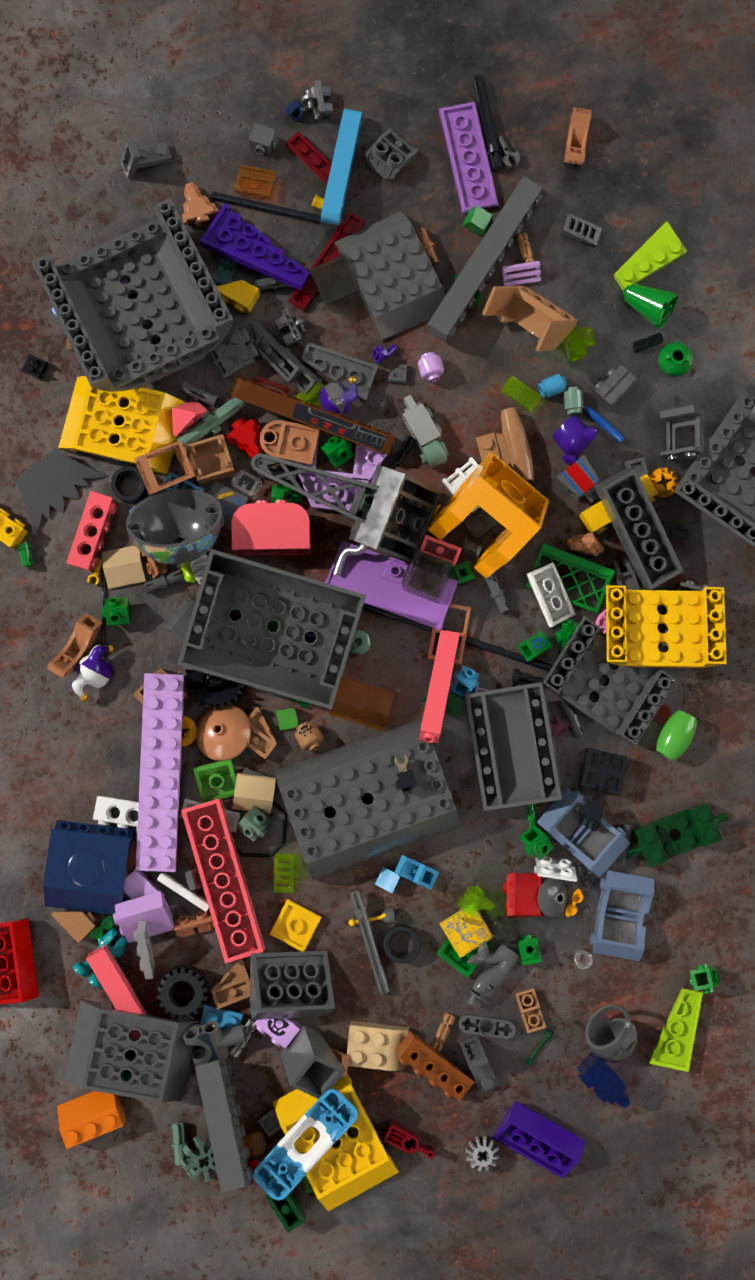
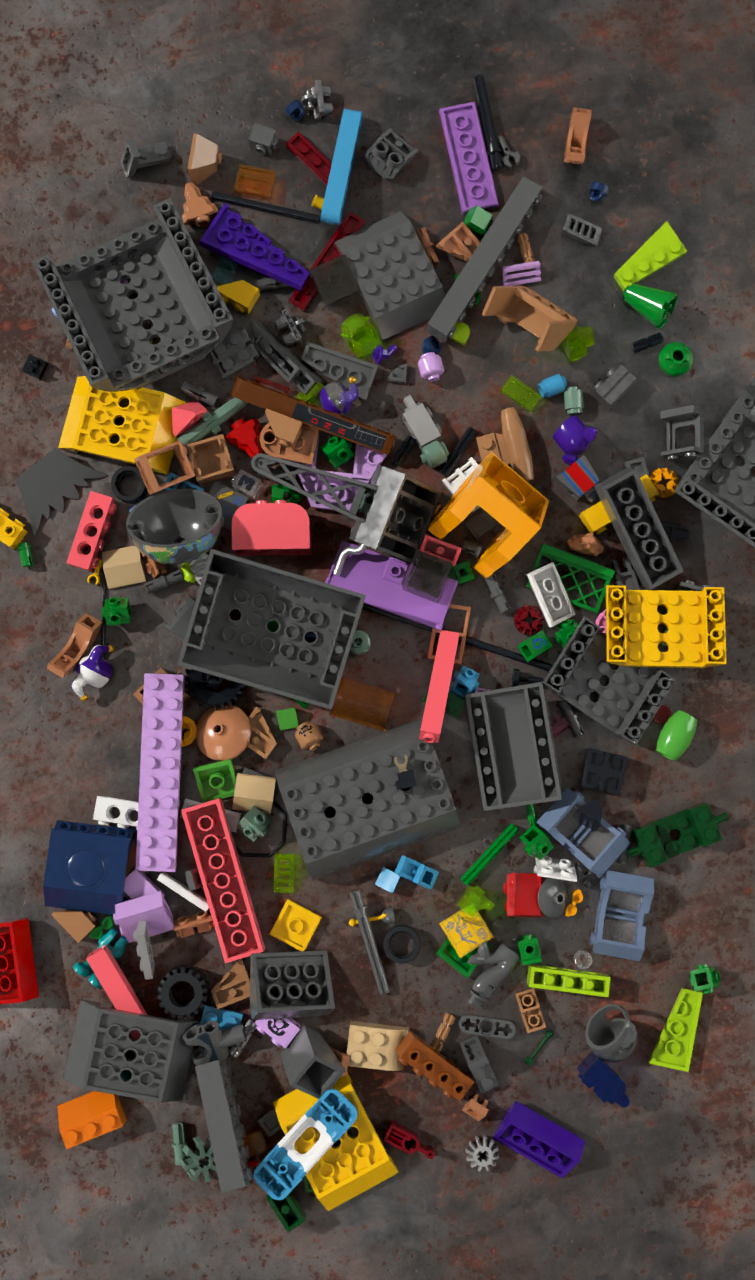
(203, 159): none -> medium nougat slope
(284, 428): none -> medium nougat slope
(360, 335): none -> clear neon green helmet
(431, 344): none -> dark blue tile
(458, 451): none -> black axle
(459, 242): none -> nougat wing
(462, 333): none -> lime tile
(475, 1109): none -> nougat tile
(489, 854): none -> green axle
(524, 627): none -> dark red gear
(568, 980): none -> lime brick
(599, 189): none -> dark blue tile
(604, 424): blue piece -> none

